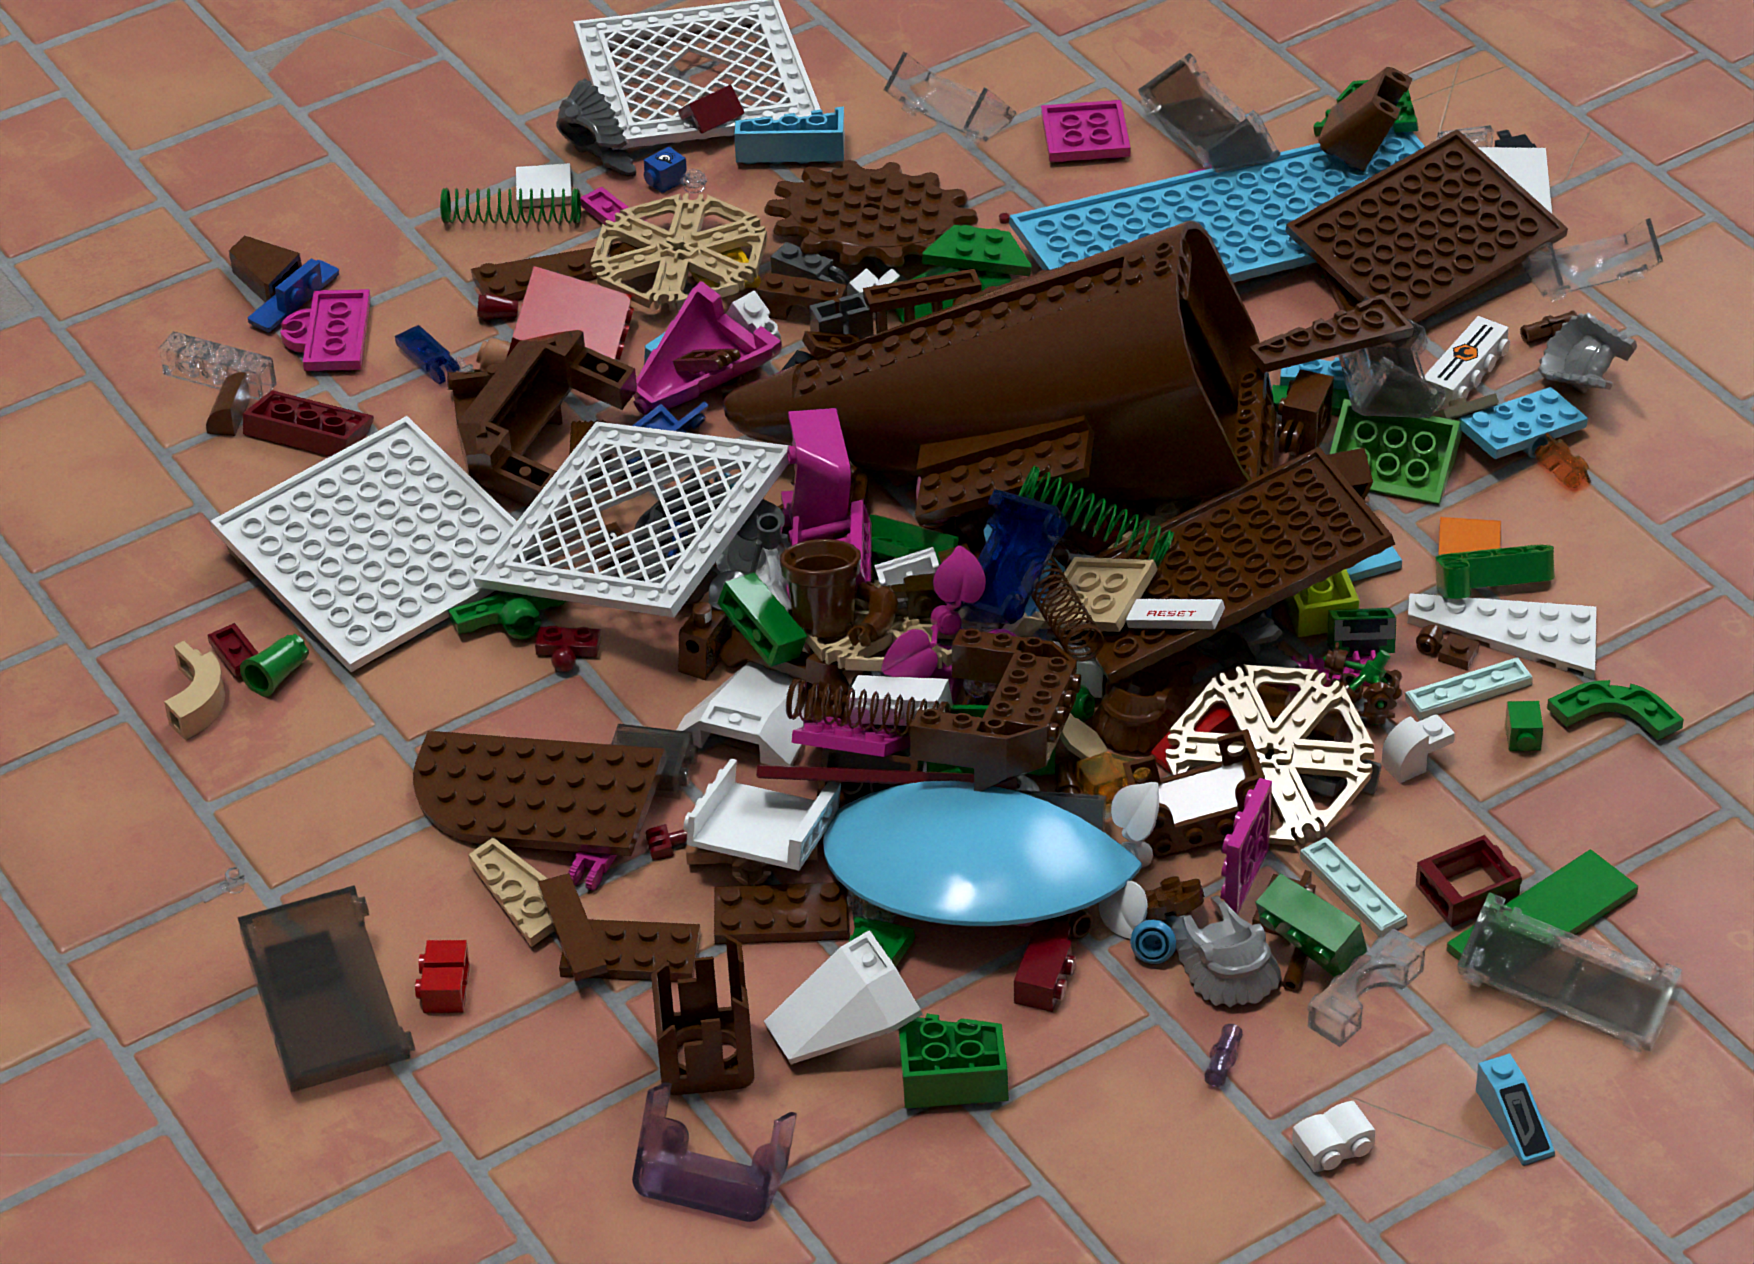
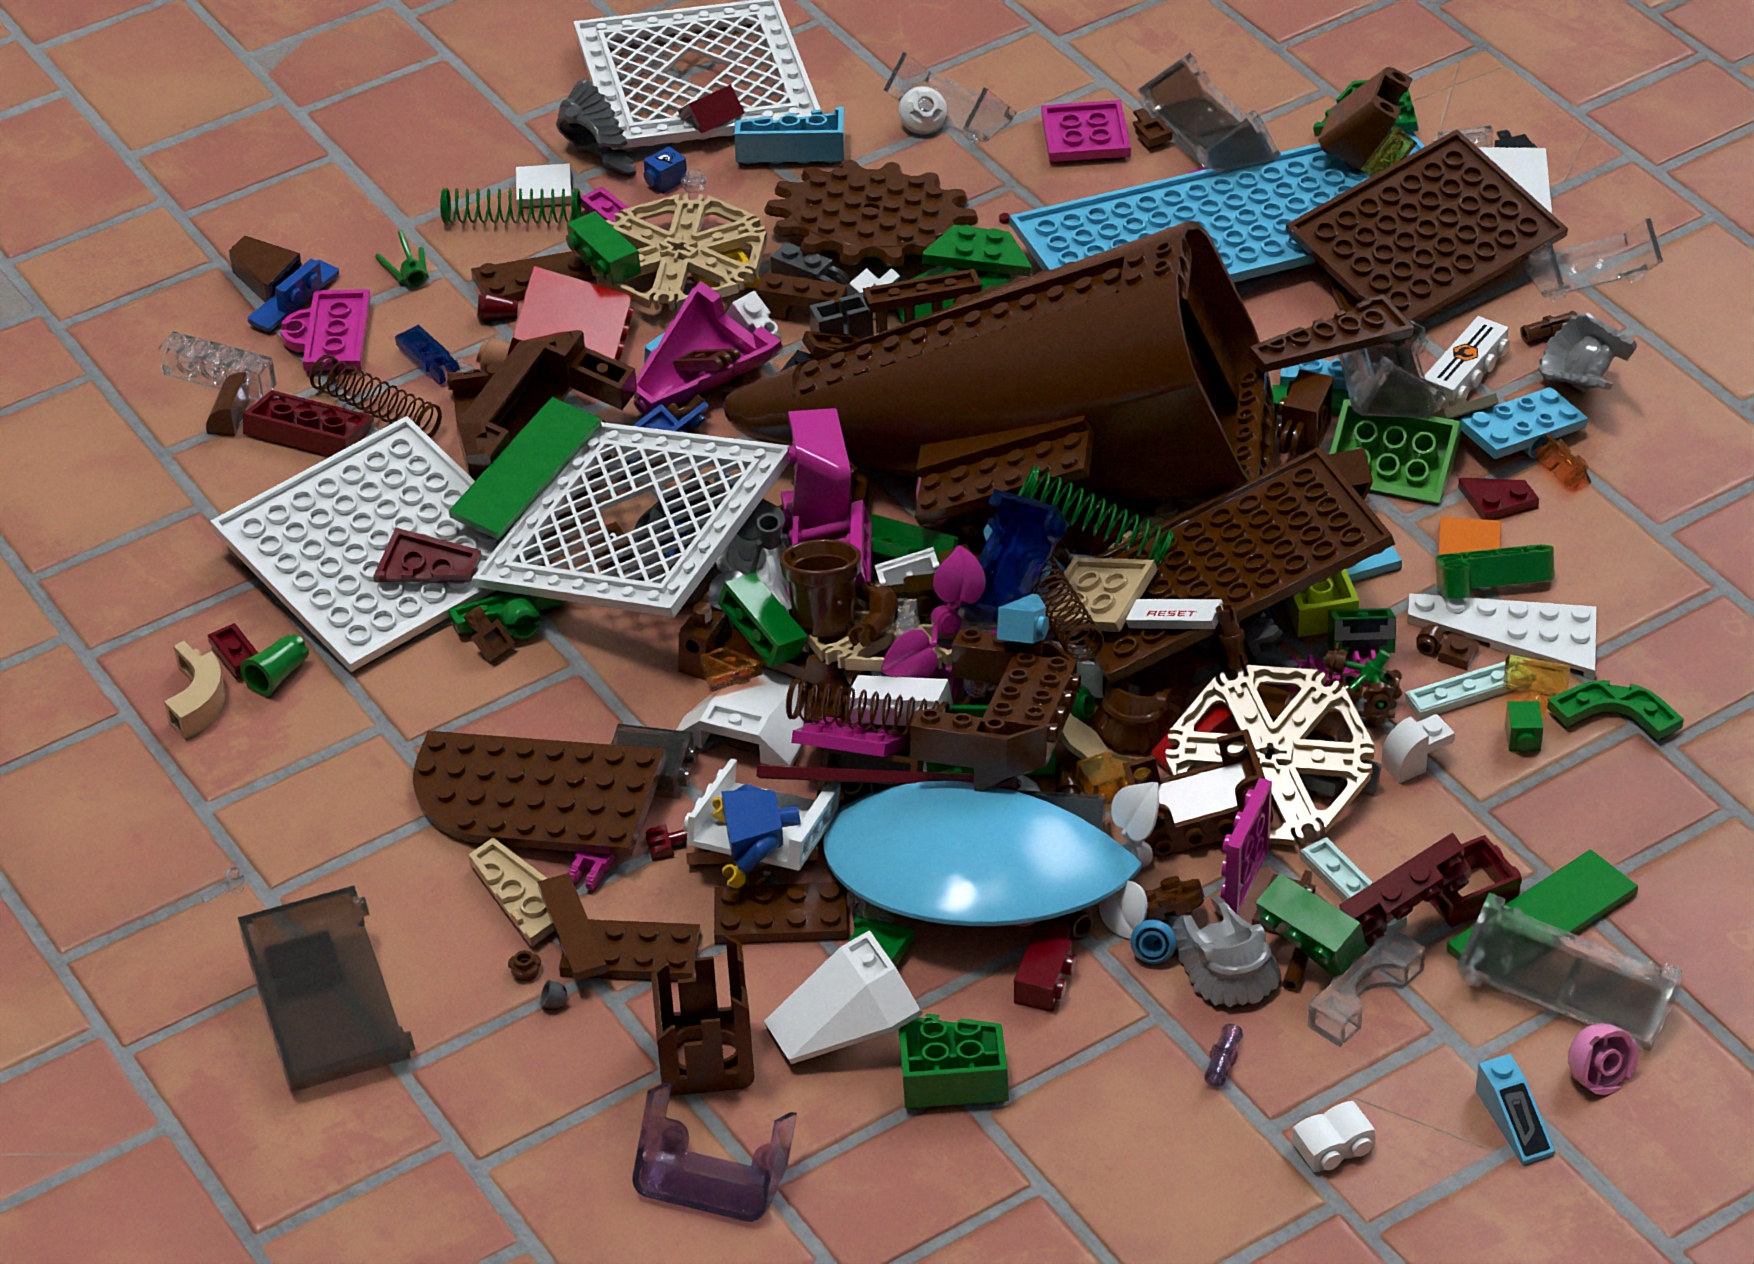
(334, 372): none -> reddish brown piece
(412, 271): none -> green plant
(425, 559): none -> dark red wing
(443, 976): red piece -> none
(491, 637): none -> reddish brown plate
(524, 965): none -> reddish brown plate
(525, 468): none -> green tile
(553, 995): none -> dark grey hinge
(566, 644): dark red plate -> none
(603, 248): none -> green brick
(681, 412): none -> reddish brown arm
(727, 667): none -> clear orange wing
(752, 827): none -> blue torso
(907, 617): none -> clear plate
(918, 120): none -> white piece
(1023, 620): none -> medium azure slope
(1151, 130): none -> reddish brown plate
(1231, 635): none -> reddish brown pin
(1390, 151): none -> clear yellow plate
(1417, 880): none -> dark red bracket
(1498, 497): none -> dark red wing
(1536, 678): none -> clear yellow plate
(1602, 1057): none -> bright pink cylinder

